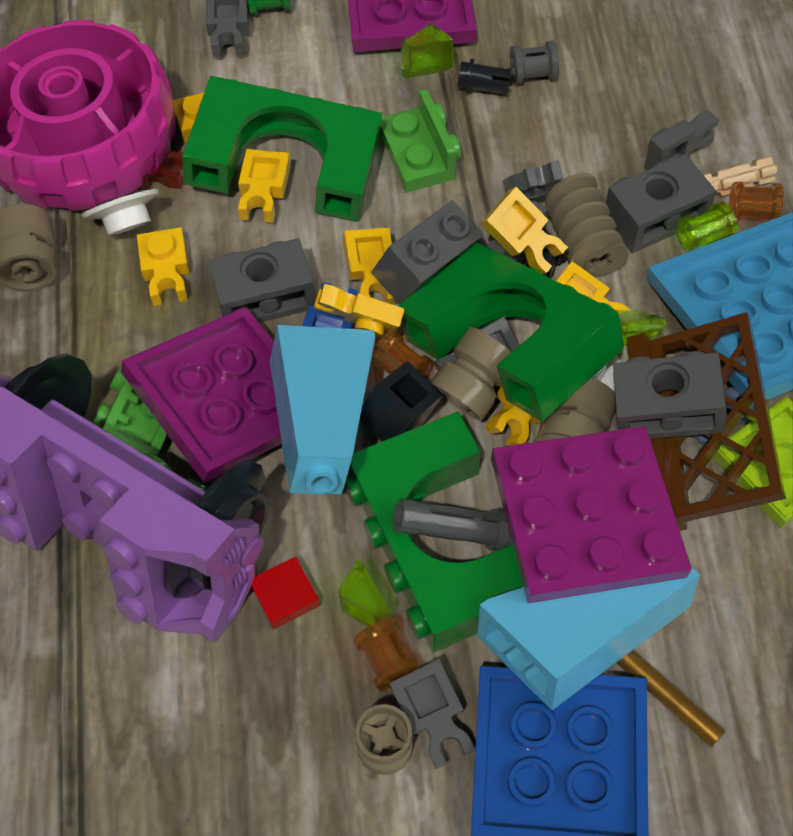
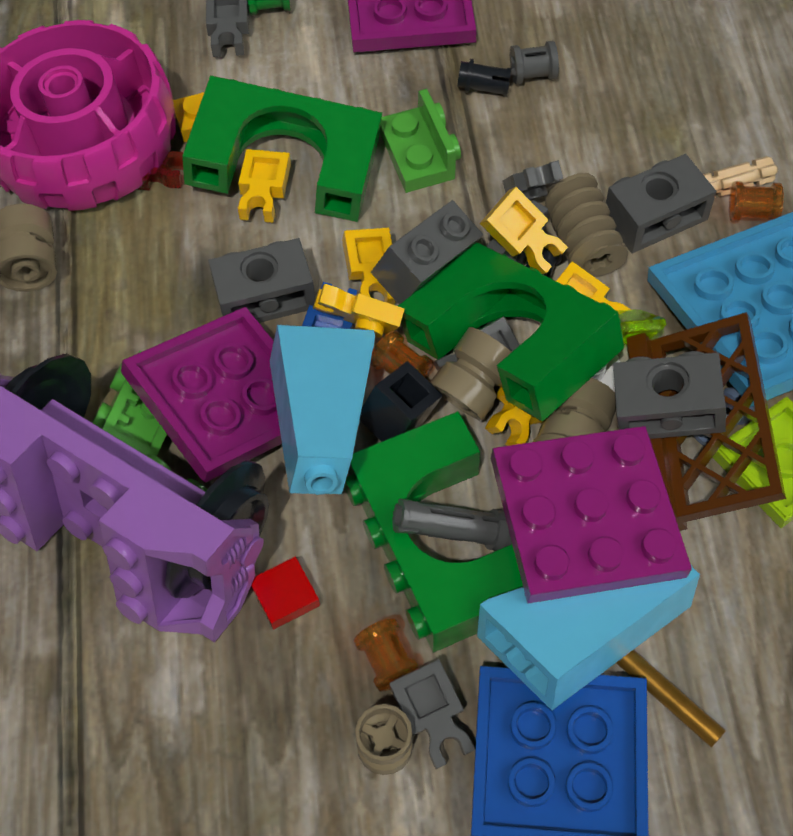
(123, 213): white piece -> none
(163, 261): yellow plate -> none
(361, 597): clear neon green slope -> none
(427, 53): clear neon green slope -> none
(681, 139): dark grey plate -> none
(706, 227): clear neon green bush -> none

